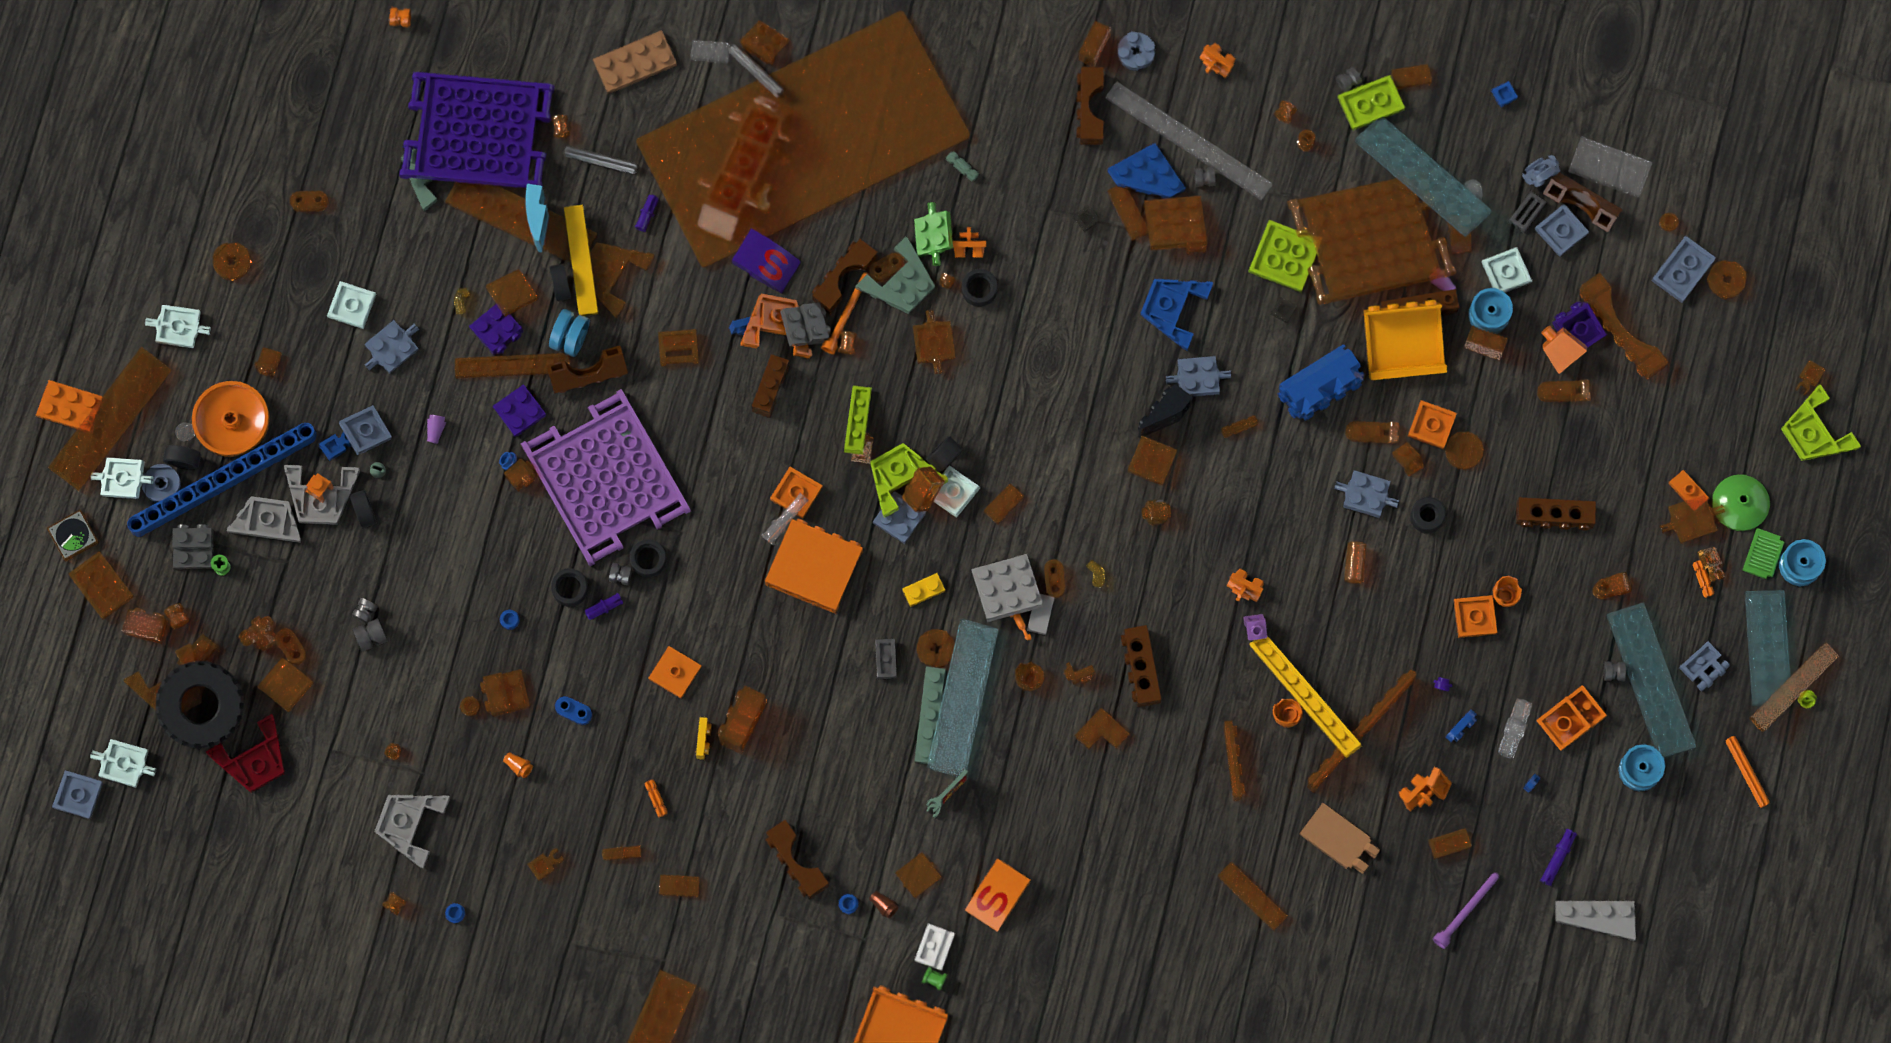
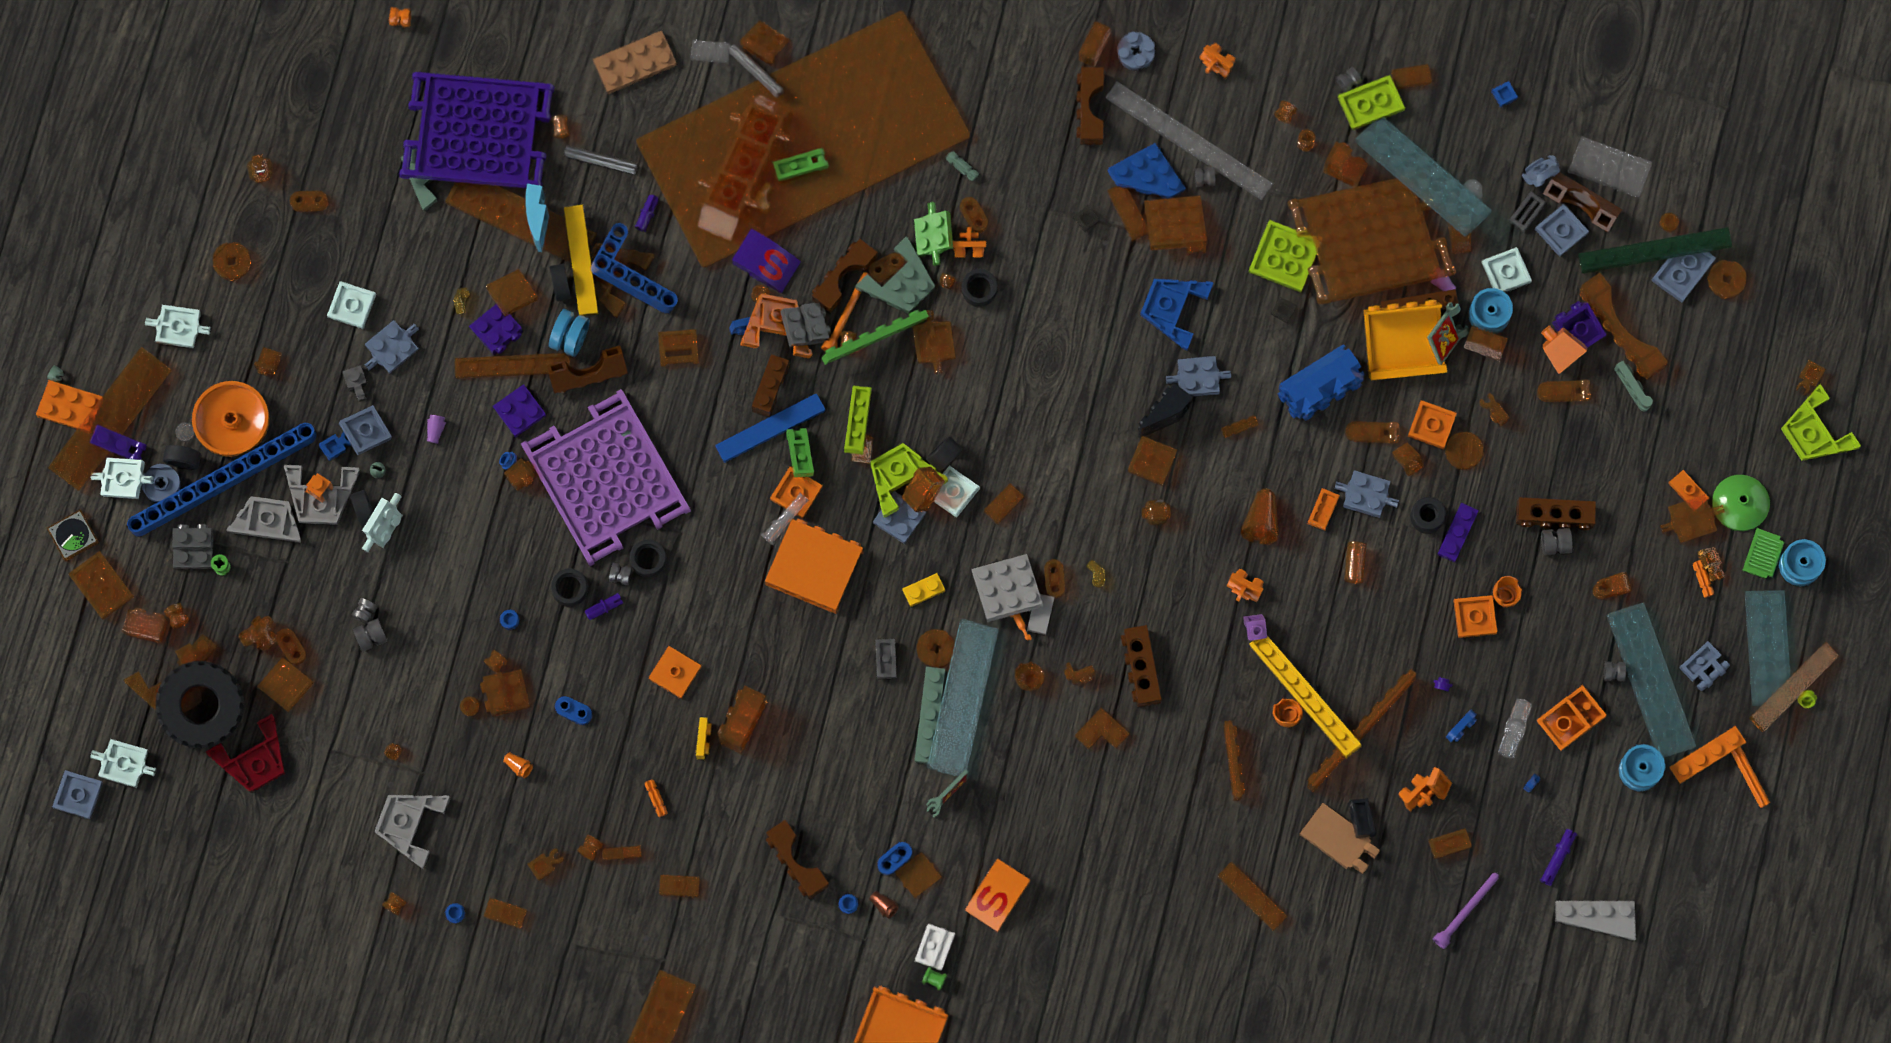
(54, 374): none -> sand green hinge
(117, 443): none -> dark purple plate
(259, 169): none -> clear orange head
(355, 380): none -> flat silver plate
(382, 522): none -> light aqua plate
(495, 661): none -> clear orange wheel
(505, 913): none -> clear orange plate
(590, 847): none -> clear orange wheel
(629, 275): none -> blue beam
(758, 290): none -> clear orange plate
(770, 428): none -> blue tile
(800, 164): none -> bright green plate
(800, 453): none -> bright green plate
(881, 333): none -> bright green plate
(894, 858): none -> blue plate
(974, 215): none -> clear orange plate
(1262, 519): none -> clear orange cone
(1323, 509): none -> orange plate
(1344, 166): none -> clear orange brick
(1362, 818): none -> black tile
(1445, 334): none -> flag
(1457, 532): none -> dark purple plate
(1497, 413): none -> clear orange plate
(1556, 541): none -> flat silver wheel
(1634, 387): none -> sand green plate
(1655, 250): none -> clear green plate
(1707, 754): none -> orange plate

